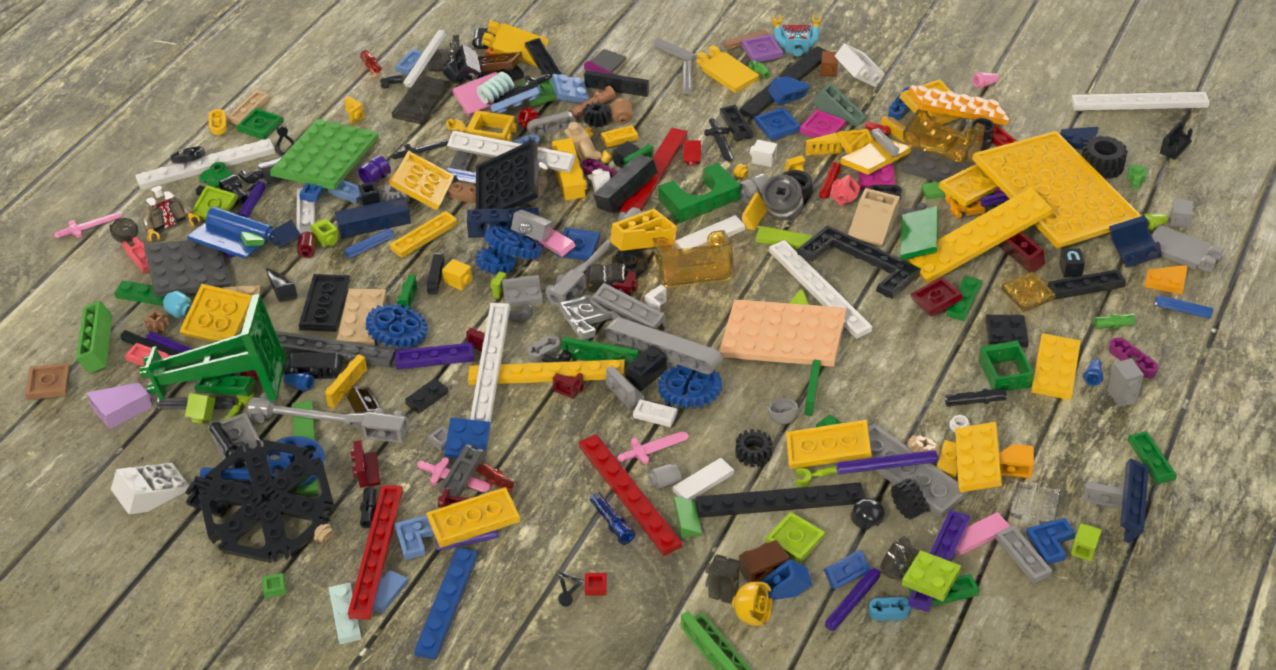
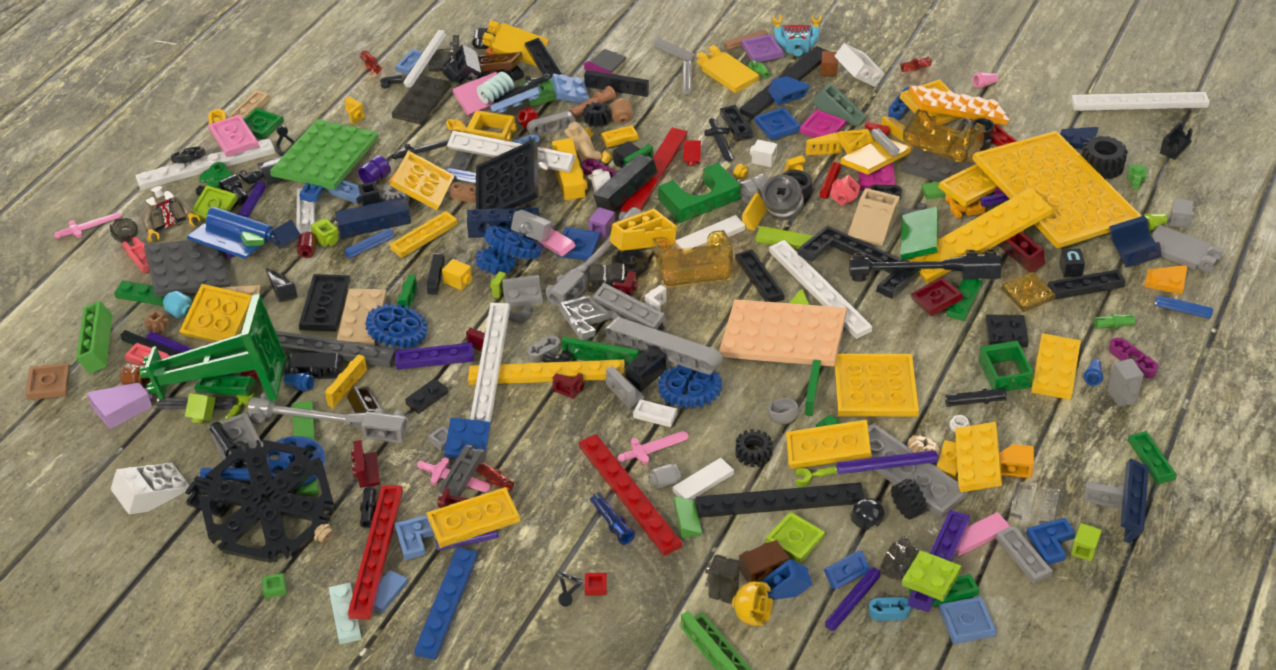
(130, 374): none -> dark orange head
(233, 135): none -> bright pink tile
(602, 222): none -> medium lavender brick
(759, 276): none -> black tile
(875, 385): none -> yellow plate
(916, 64): none -> clear red axle
(967, 620): none -> medium blue tile
(970, 265): none -> black bar

